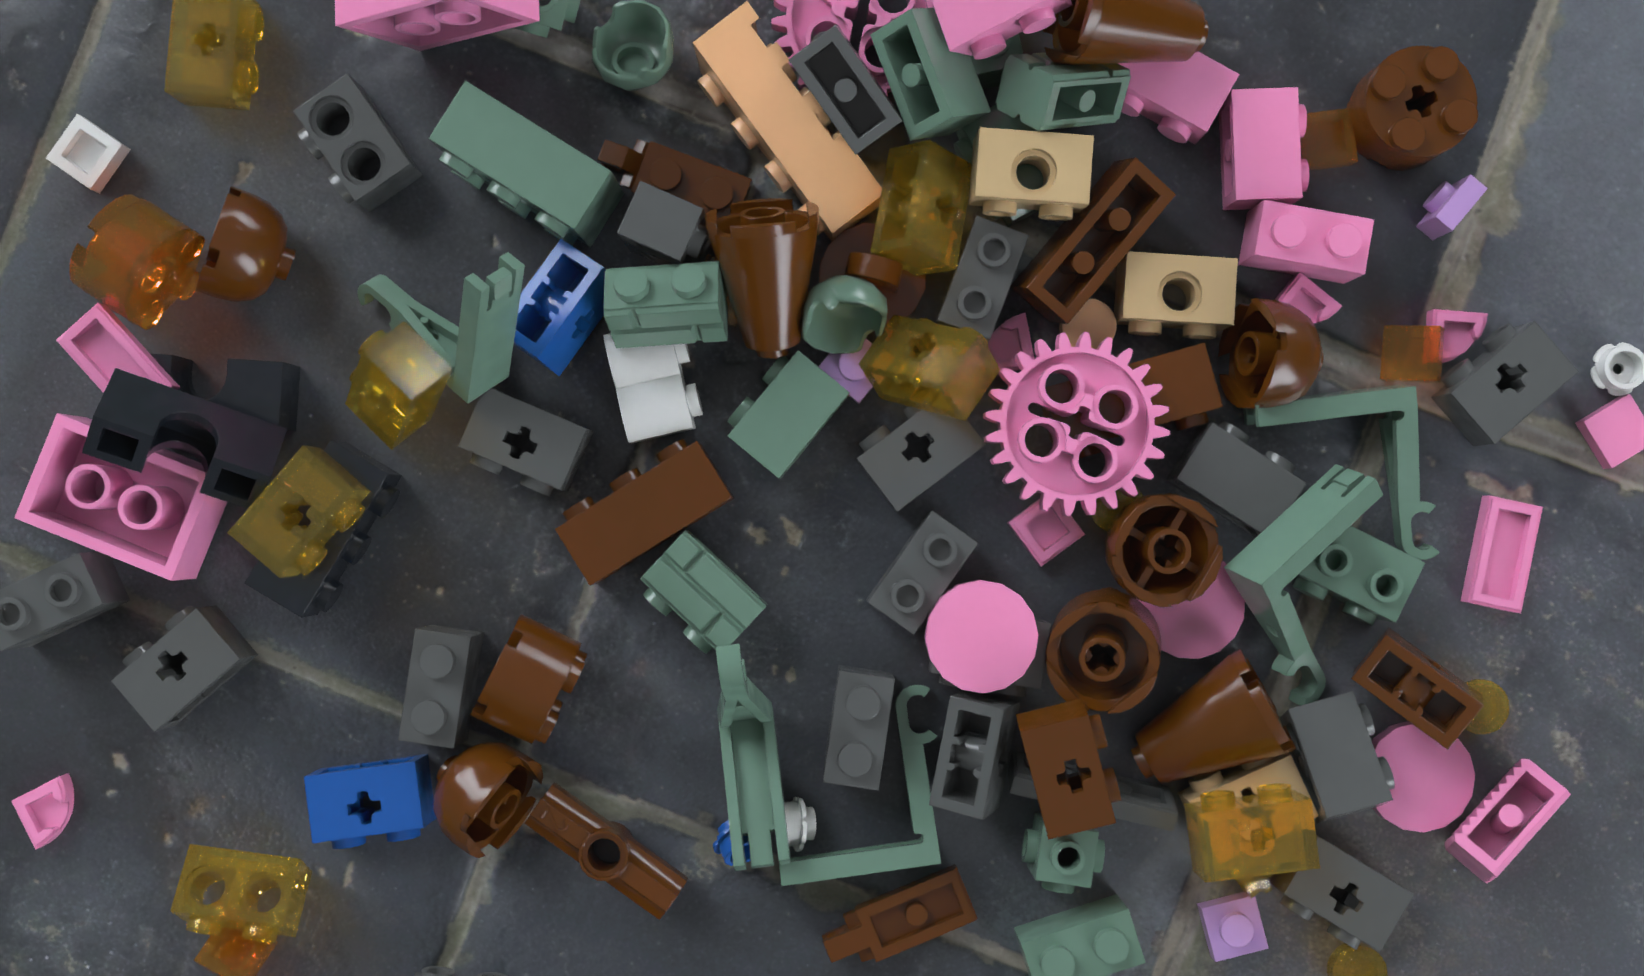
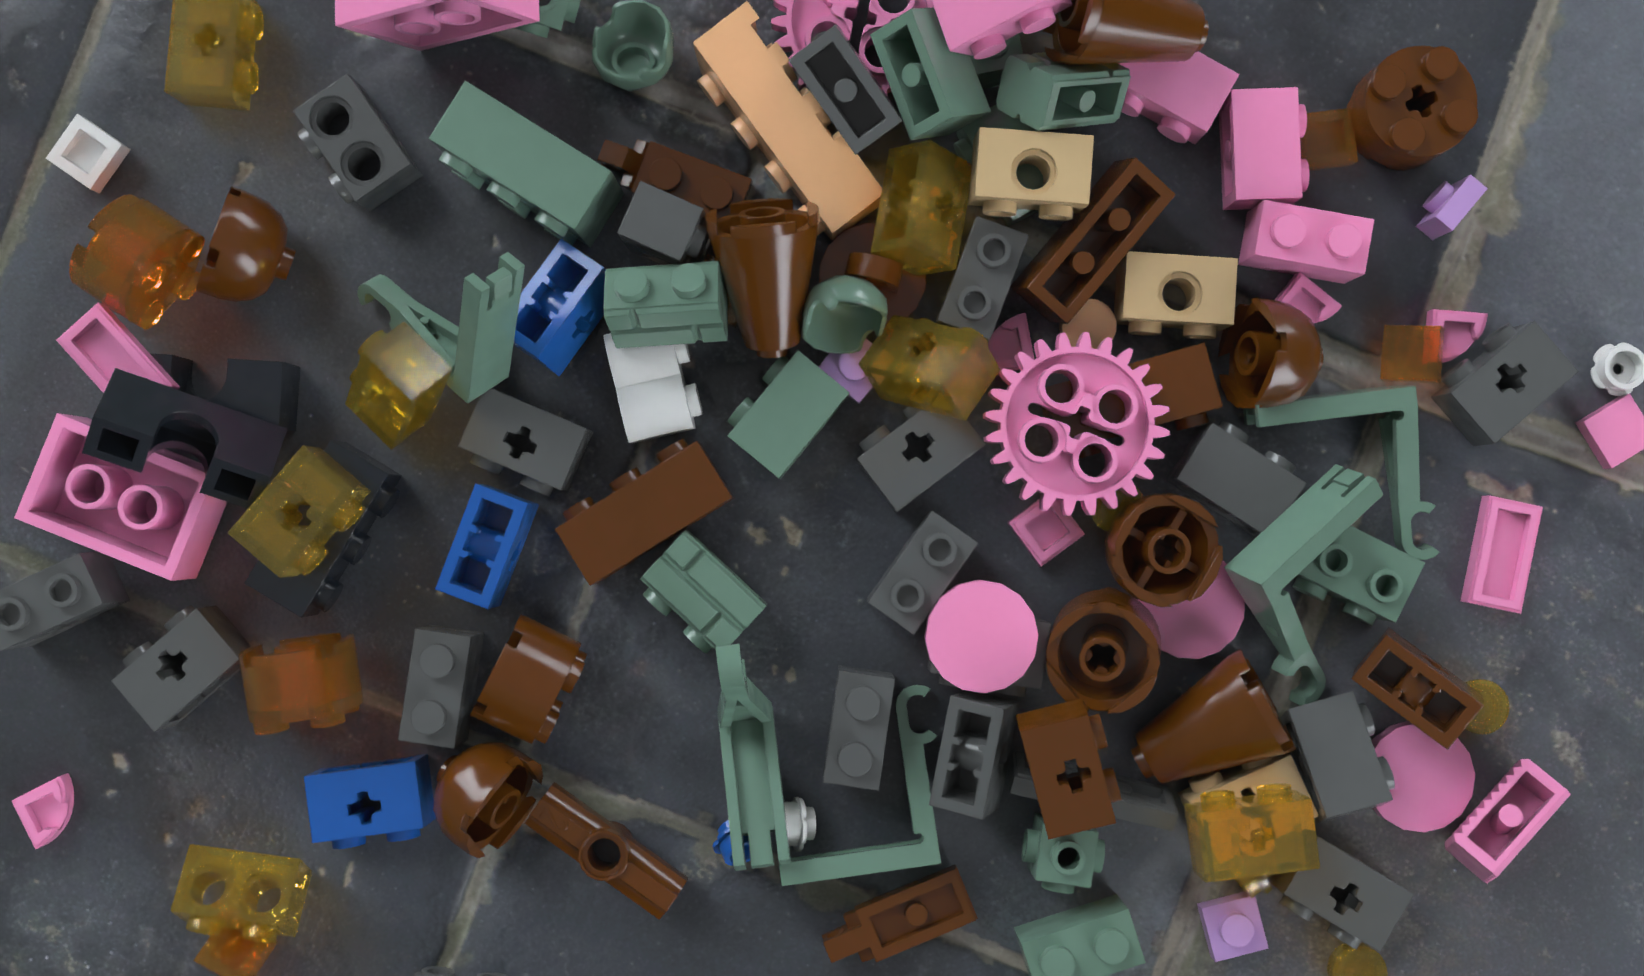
(301, 681): none -> clear orange brick
(487, 546): none -> blue brick

